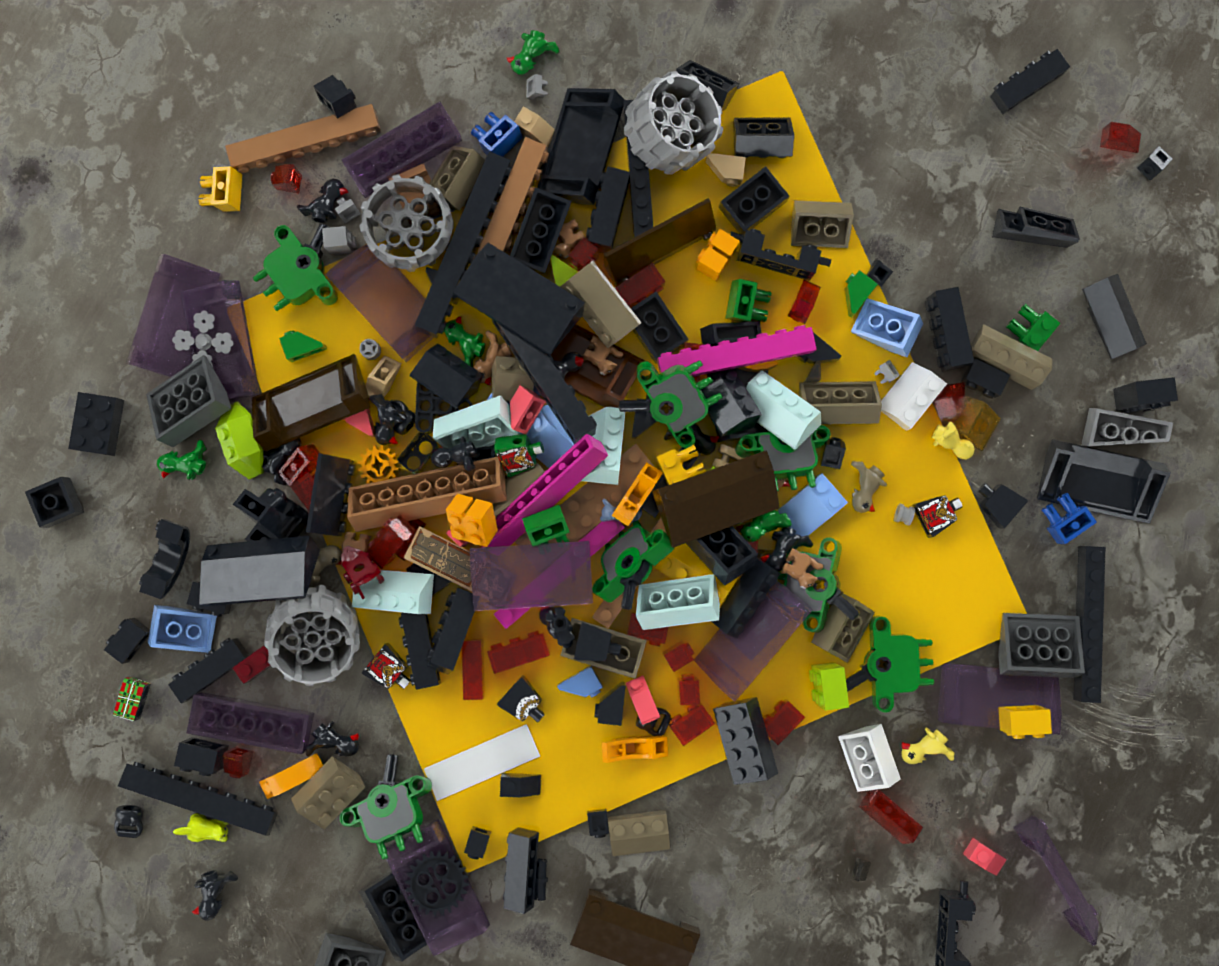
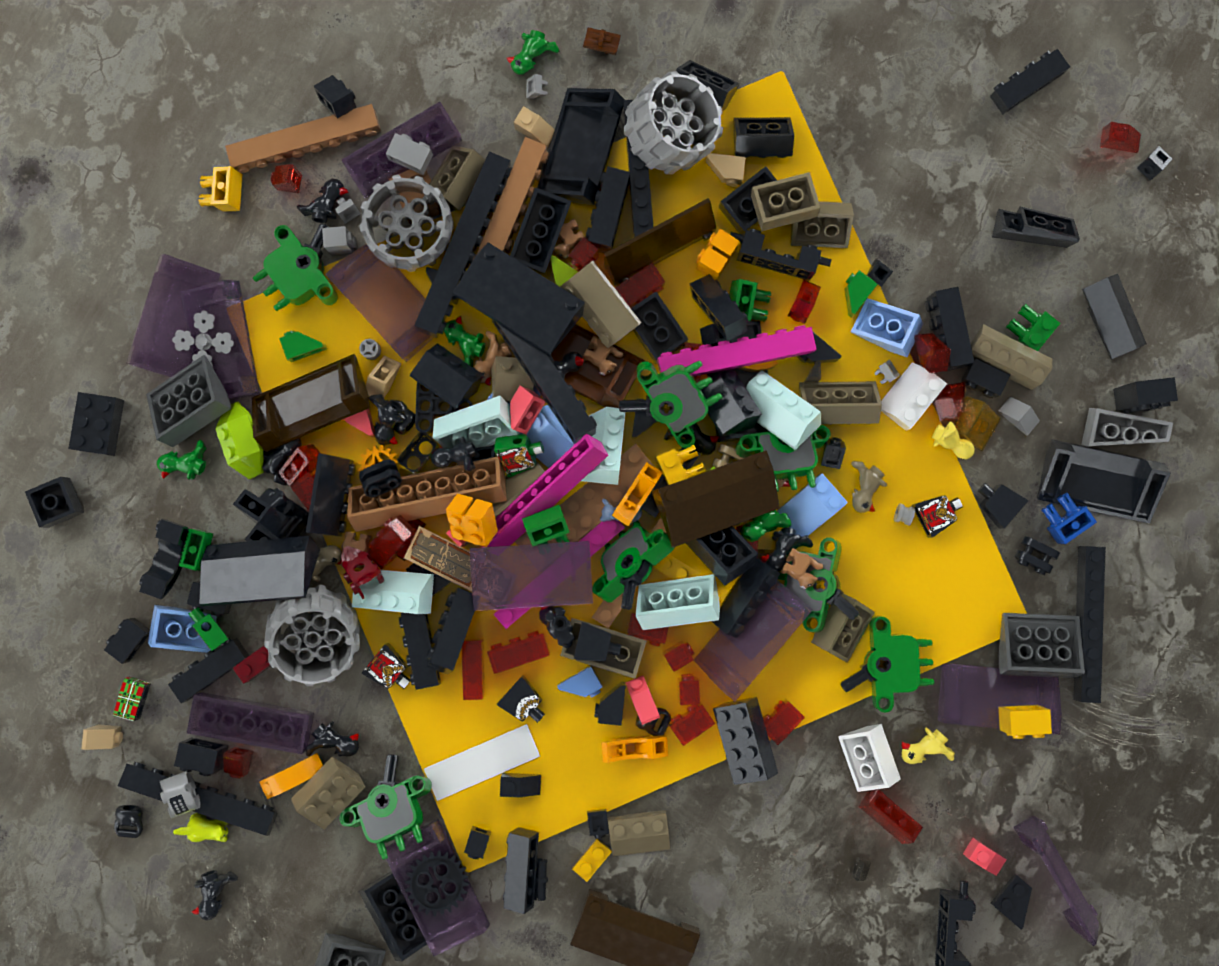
(101, 737): none -> tan slope
(179, 794): none -> light grey brick
(195, 548): none -> green brick
(214, 635): none -> green torso
(380, 478): none -> black brick
(409, 153): none -> light grey brick
(500, 137): blue brick -> none
(592, 859): none -> yellow plate
(601, 41): none -> reddish brown hips
(719, 307): none -> black brick
(785, 201): none -> dark tan brick
(829, 686): lime brick -> none
(932, 353): none -> clear red slope
(1014, 900): none -> black wing
(1019, 415): none -> light grey slope
(1041, 566): none -> black brick

